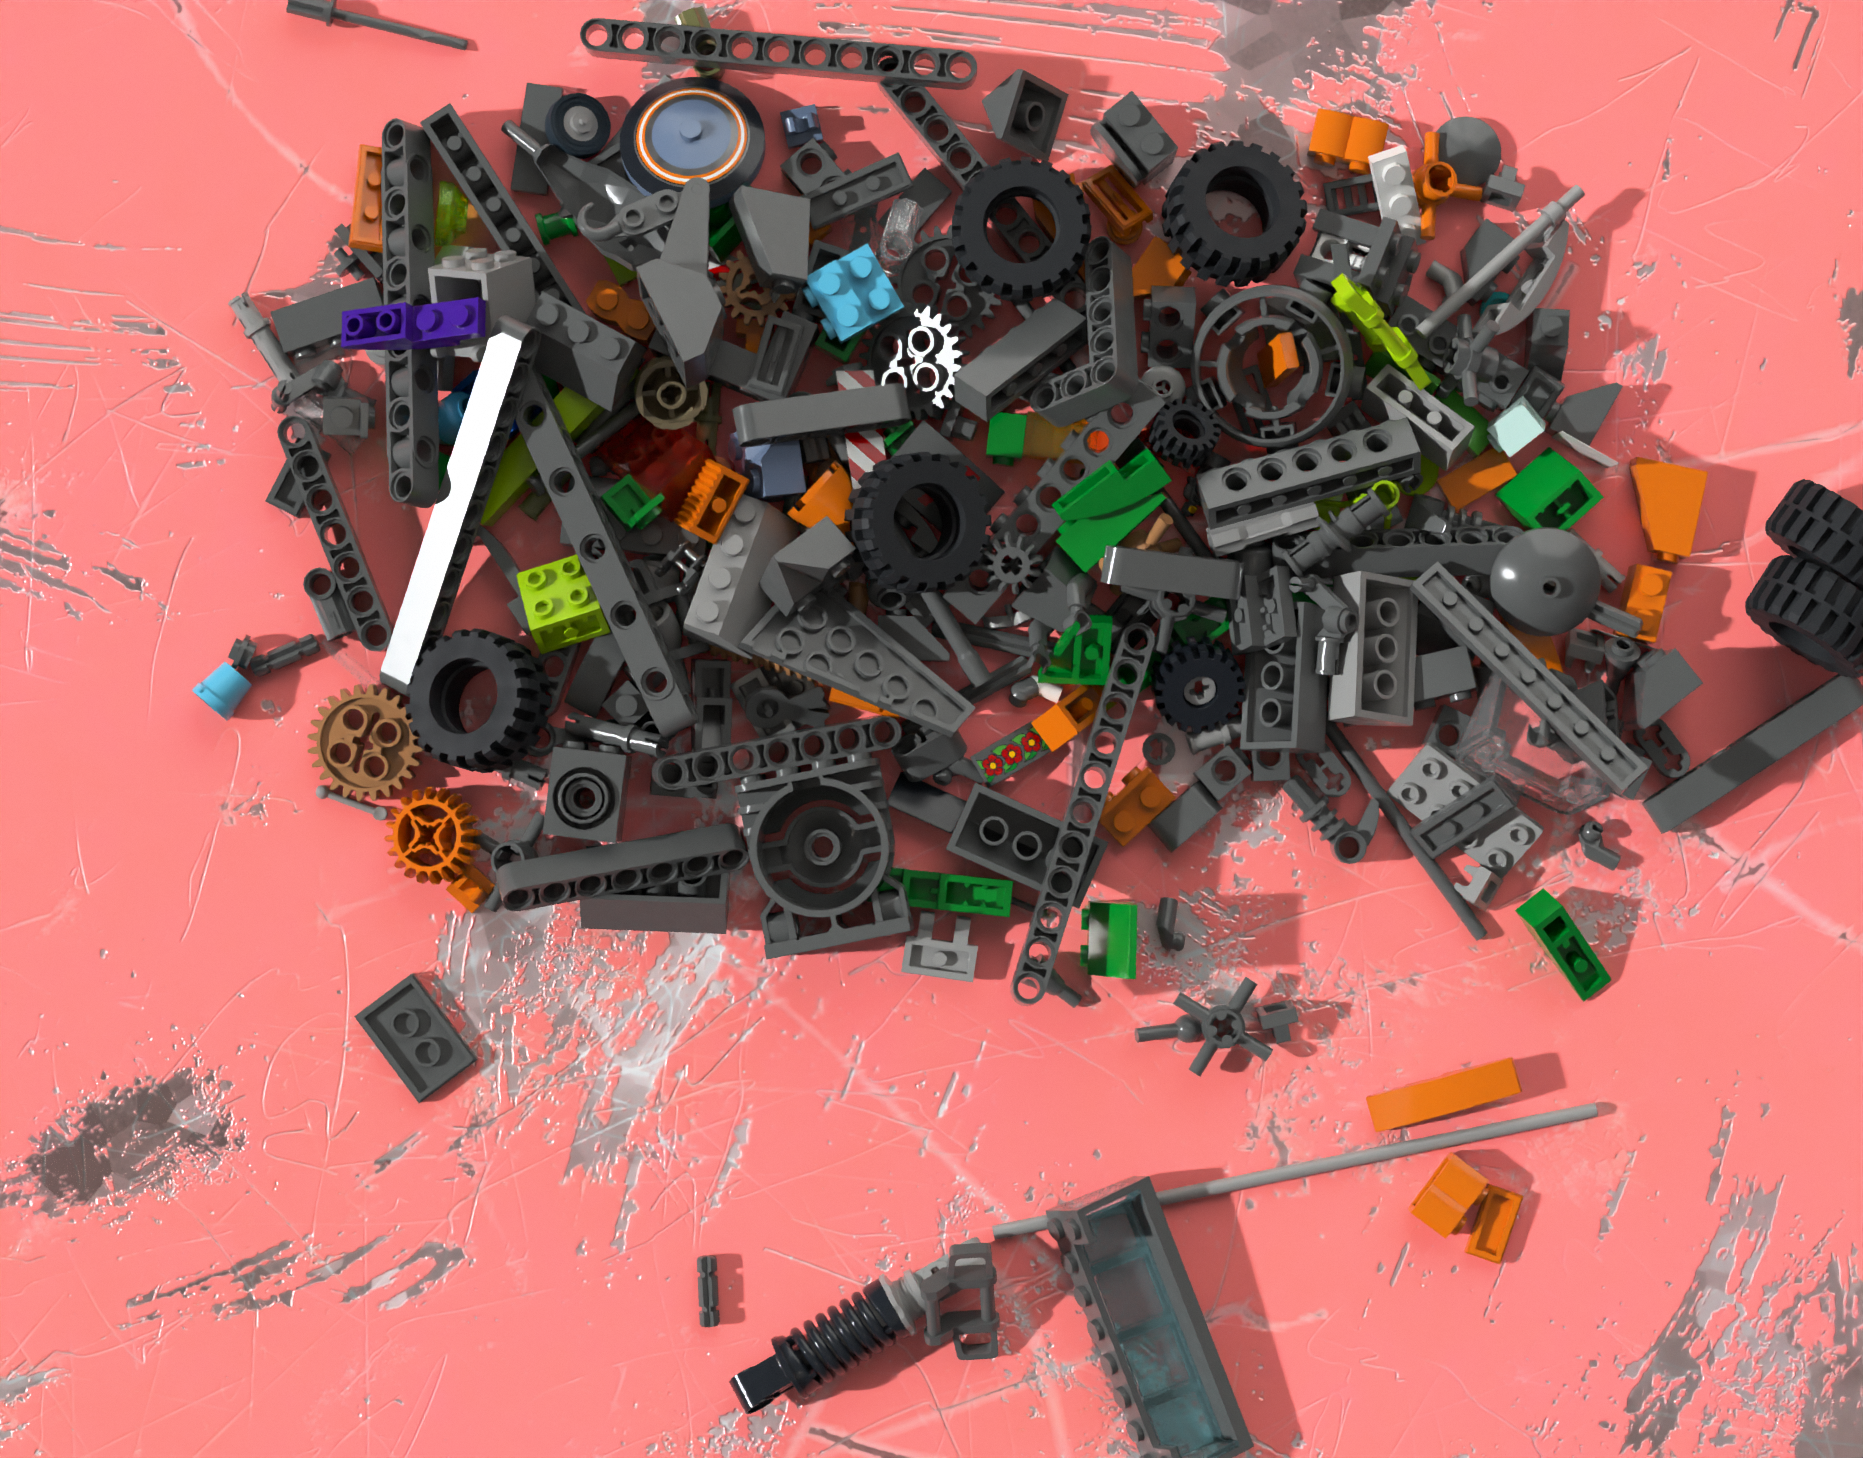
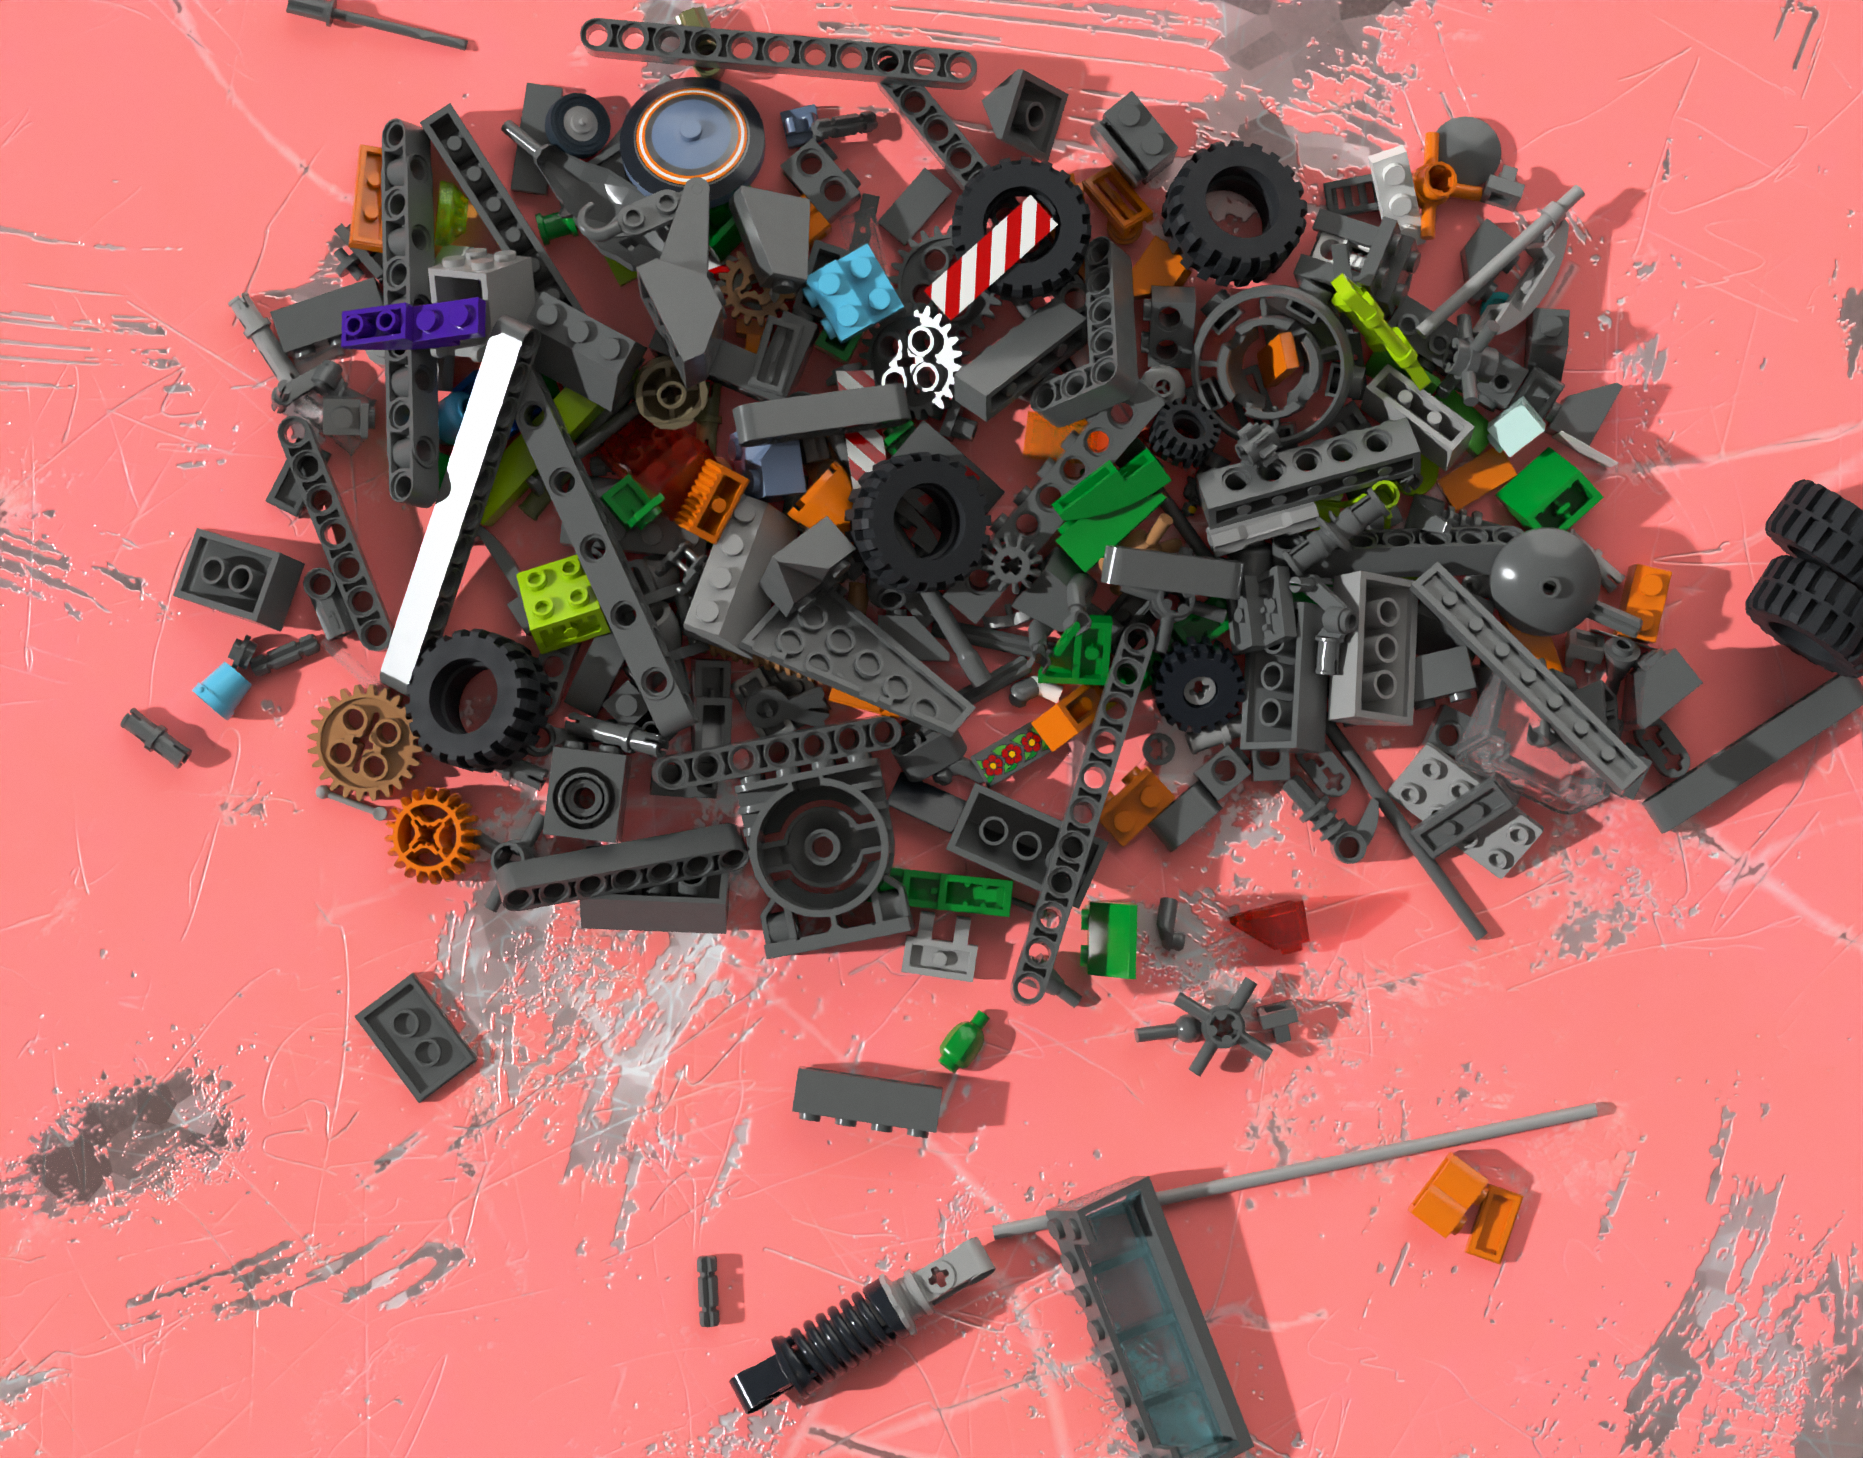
(156, 738): none -> dark grey pin
(239, 579): none -> dark grey slope
(471, 888): orange tile -> none
(615, 308): orange brick -> none
(844, 125): none -> dark grey axle
(858, 191): dark grey tile -> none
(867, 1099): none -> dark grey brick
(898, 235): clear piece -> none
(952, 1324): dark grey bar -> none
(963, 1043): none -> green plant
(990, 257): none -> sticker
(1006, 439): green brick -> none
(1257, 444): none -> dark grey gear
(1275, 925): none -> clear red slope
(1346, 140): orange brick -> none
(1444, 1094): orange slope -> none
(1446, 277): light grey arm -> none
(1481, 888): light grey tile -> none
(1563, 944): green slope -> none
(1593, 846): dark grey arm -> none
(1668, 506): orange slope -> none

